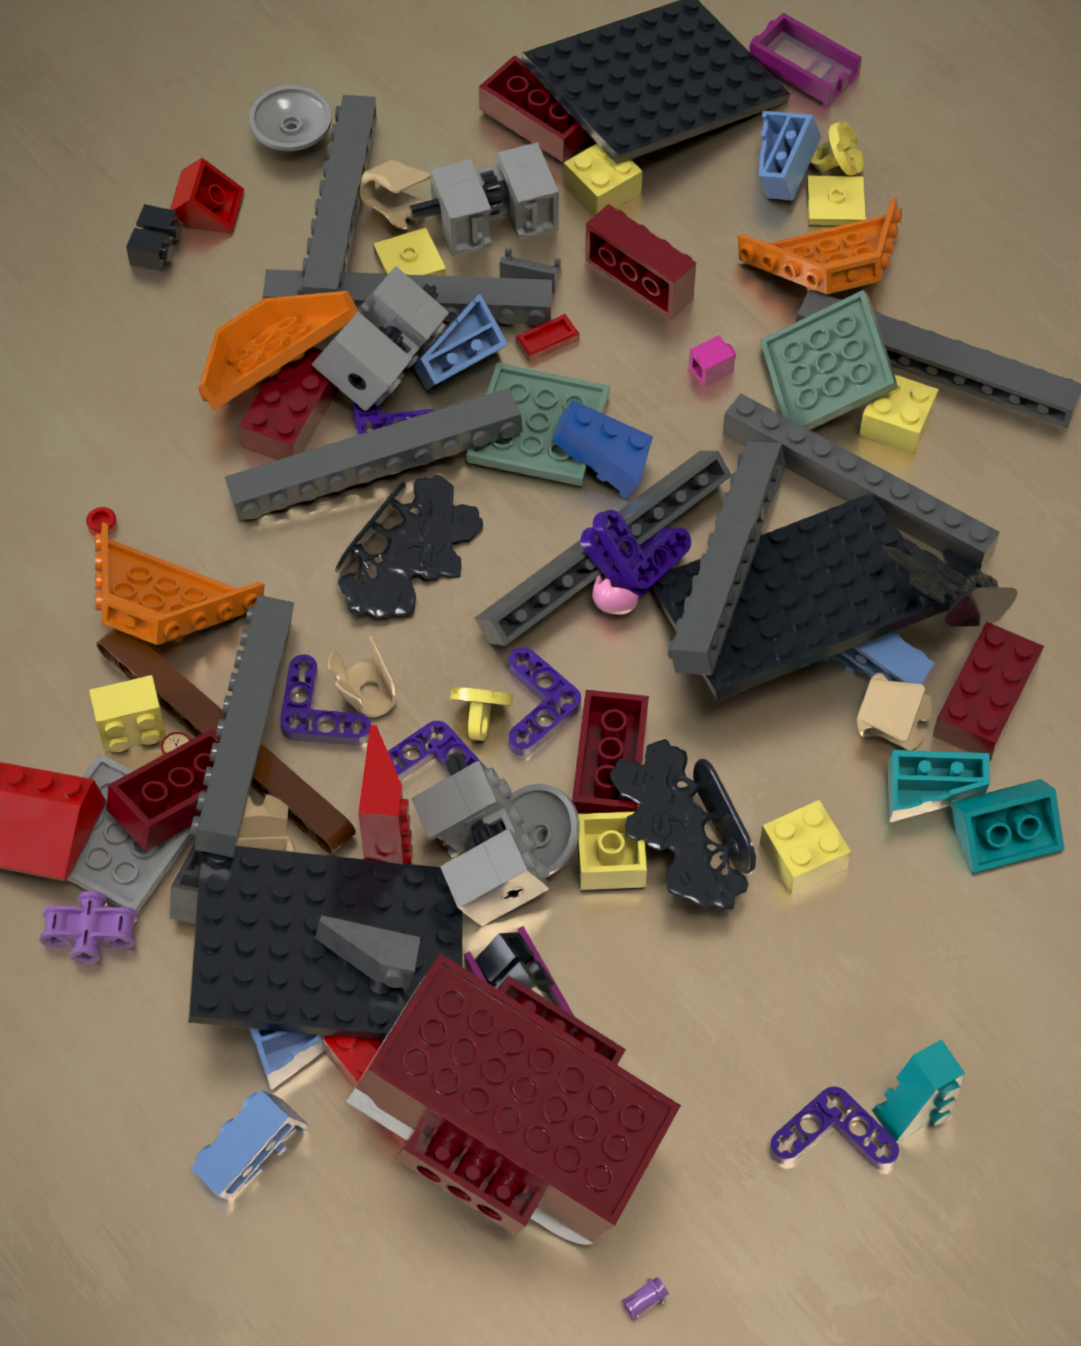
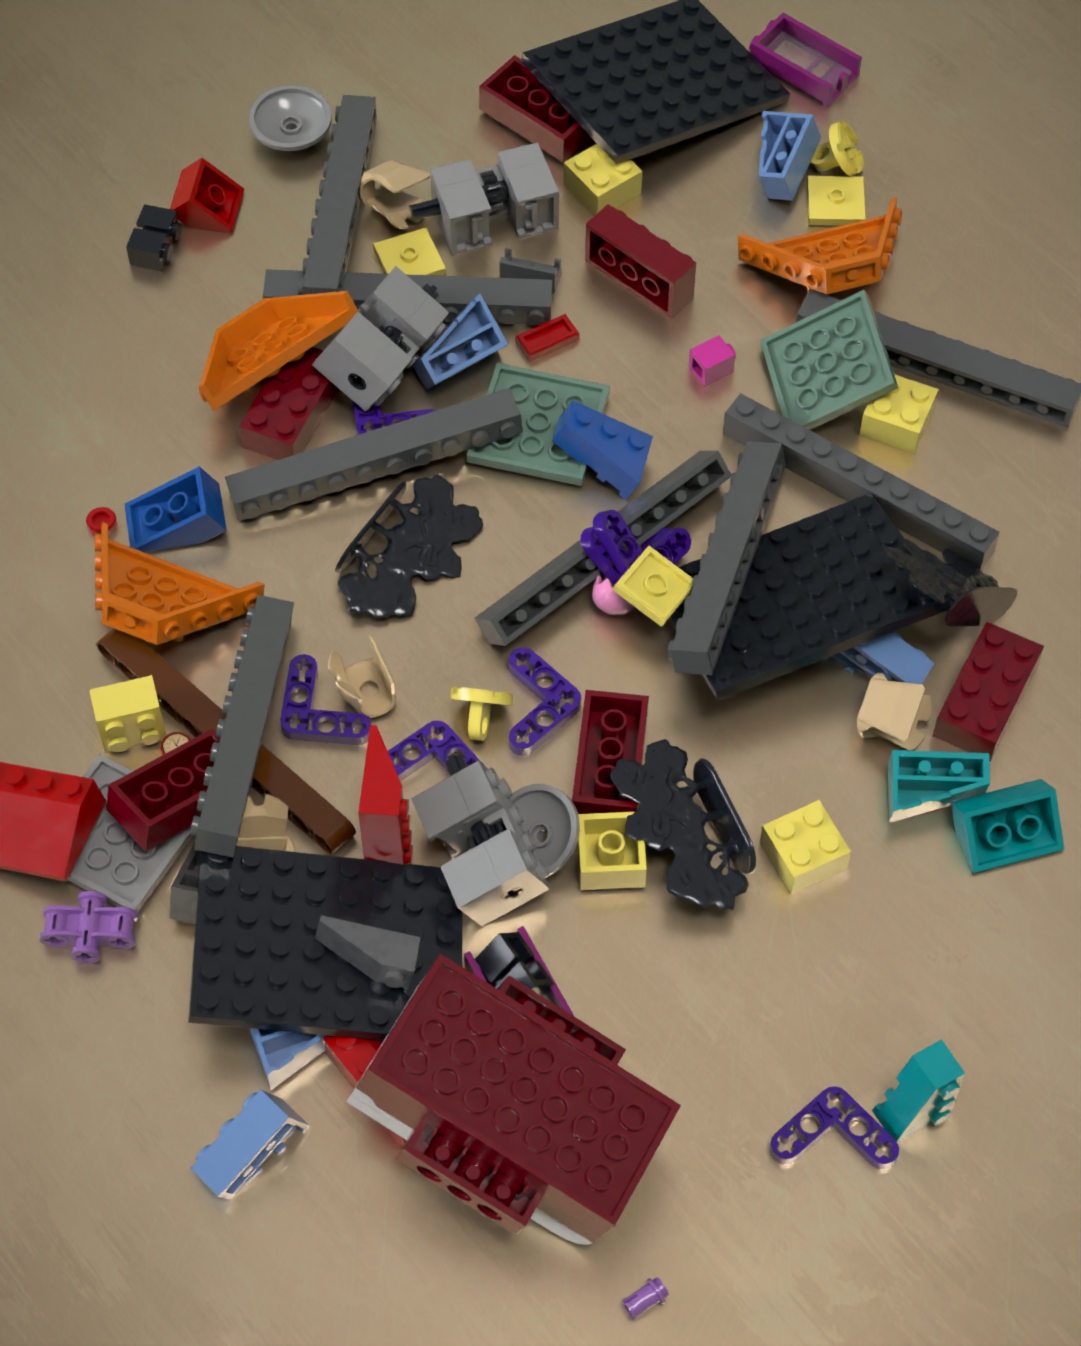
(176, 513): none -> blue slope
(654, 586): none -> light yellow plate

